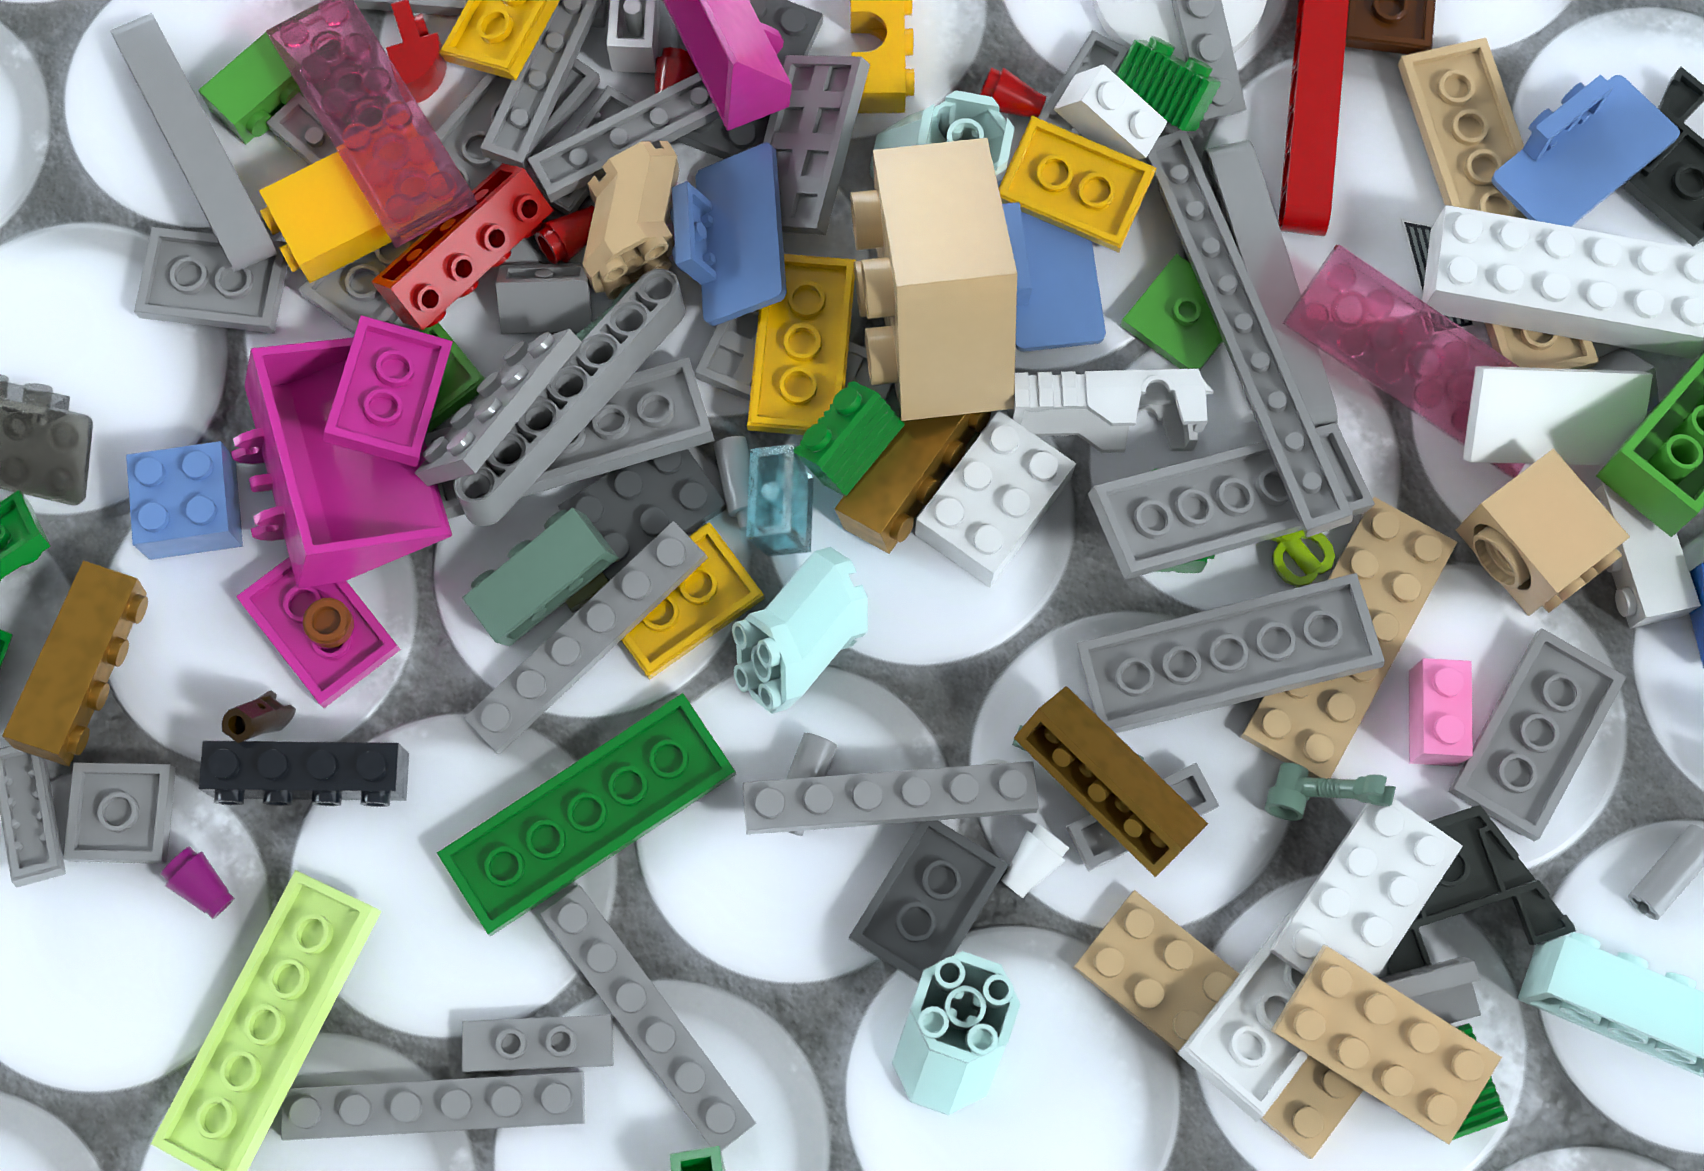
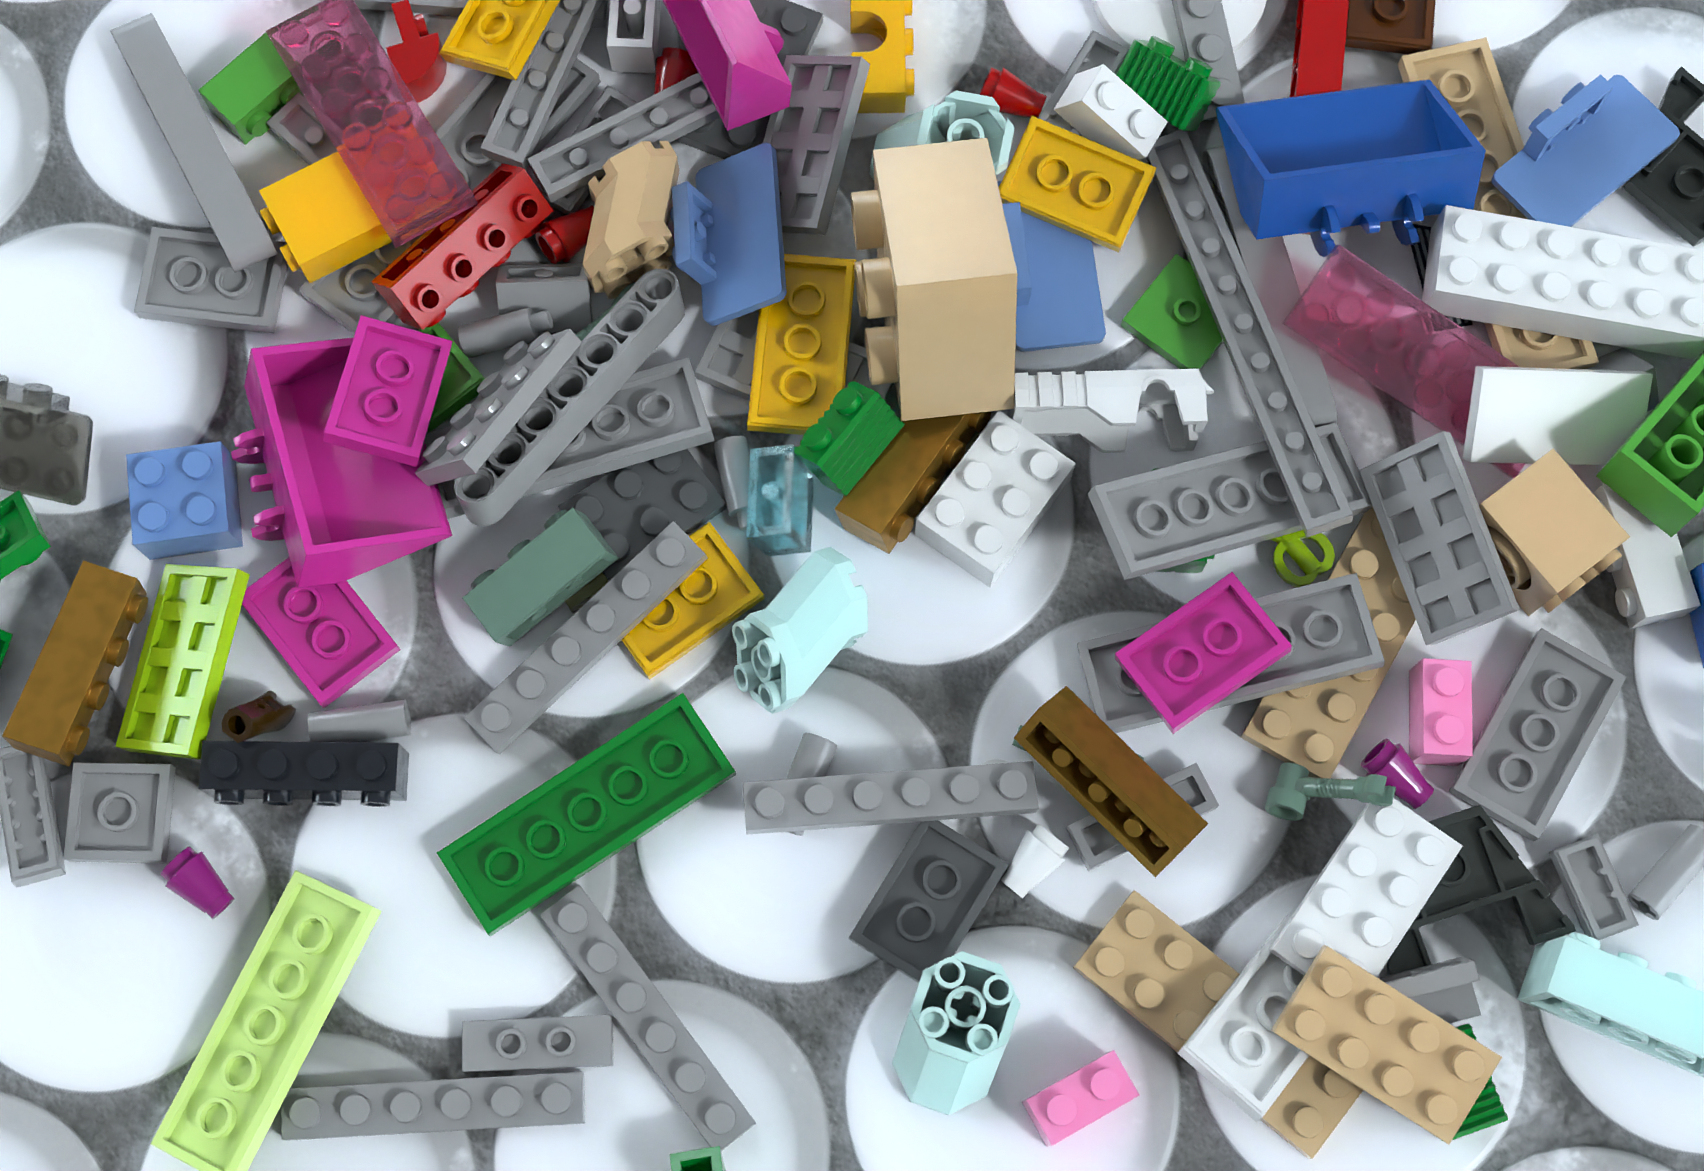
(182, 660): none -> lime plate
(328, 622): dark orange tile -> none
(360, 723): none -> light grey piece
(502, 331): none -> light grey cylinder
(1080, 1098): none -> bright pink brick
(1203, 652): none -> dark pink plate
(1349, 161): none -> blue piece
(1400, 771): none -> magenta cone
(1438, 539): none -> light grey plate
(1593, 888): none -> light grey plate

